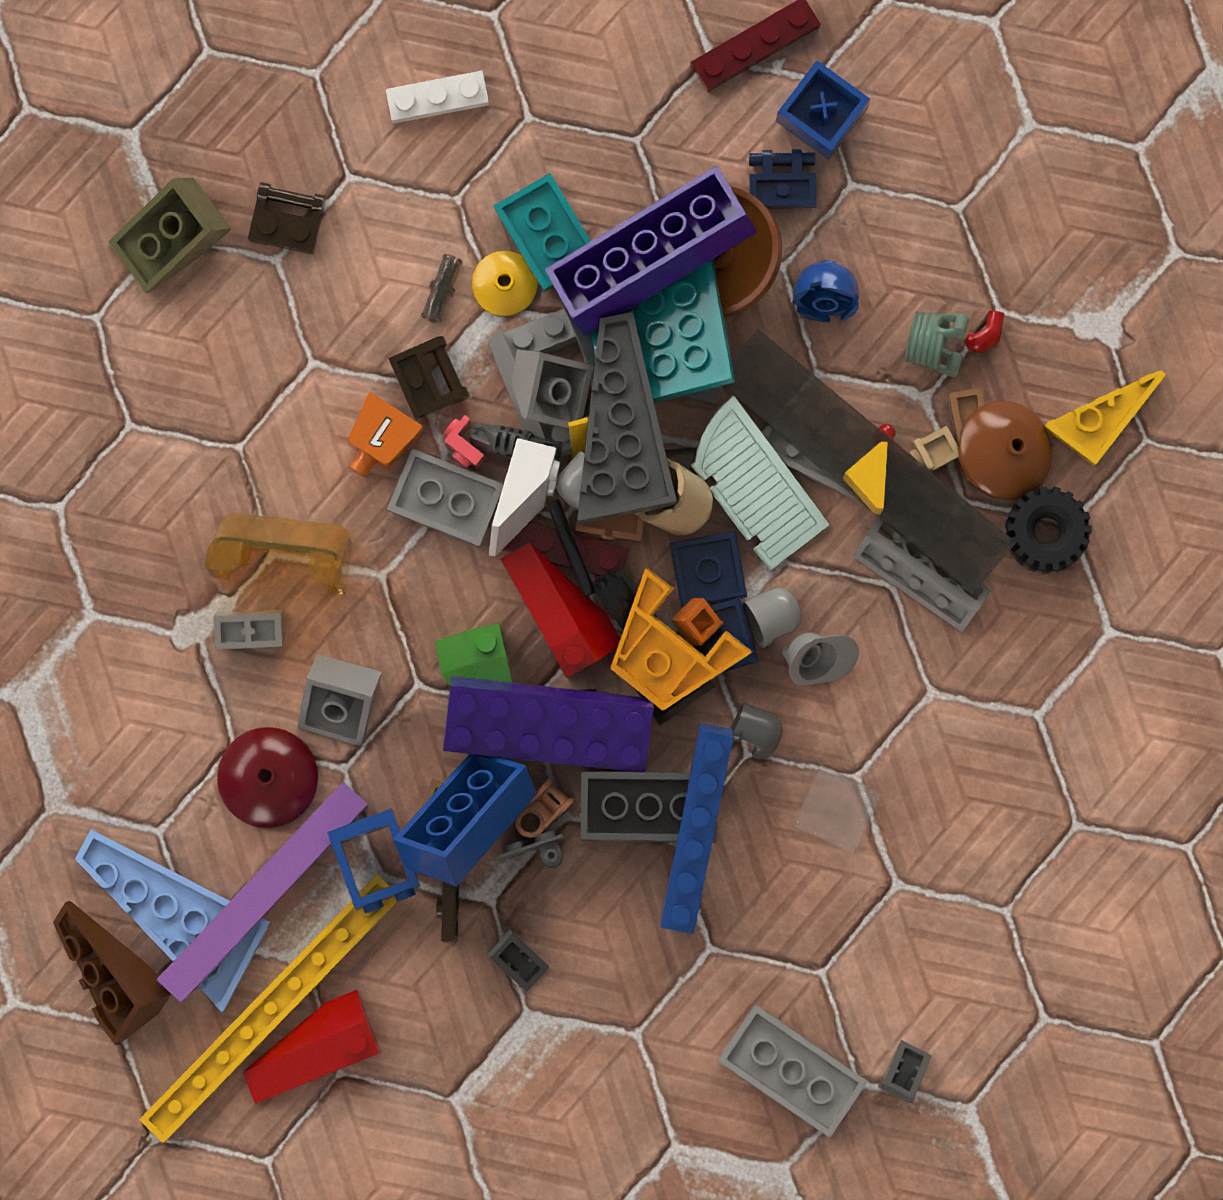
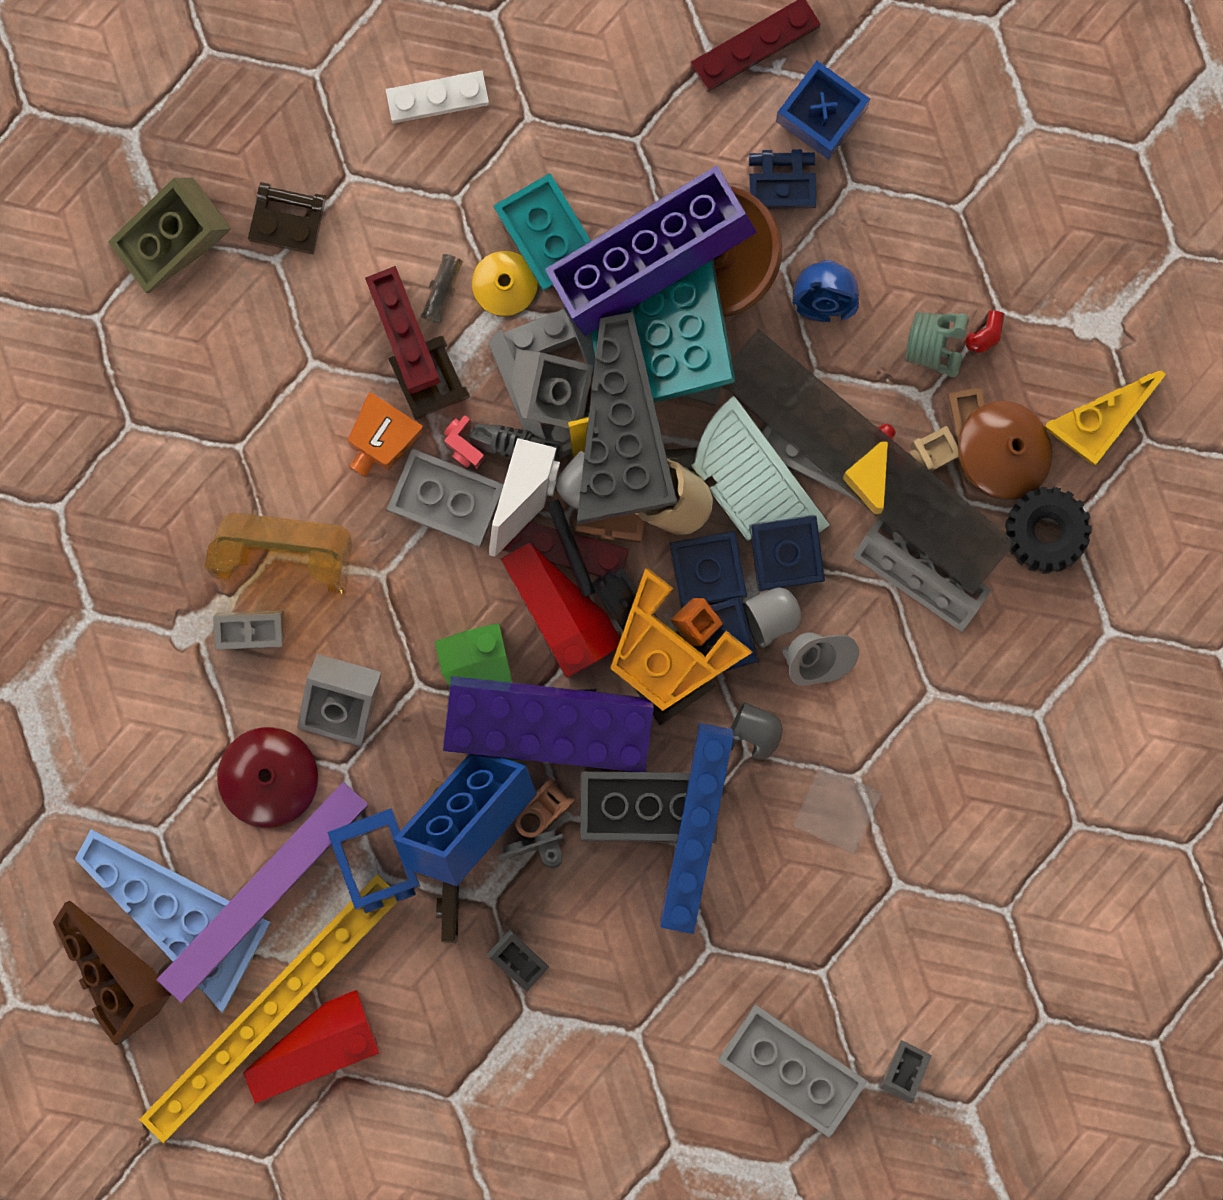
(402, 330): none -> dark red plate
(787, 552): none -> dark blue plate

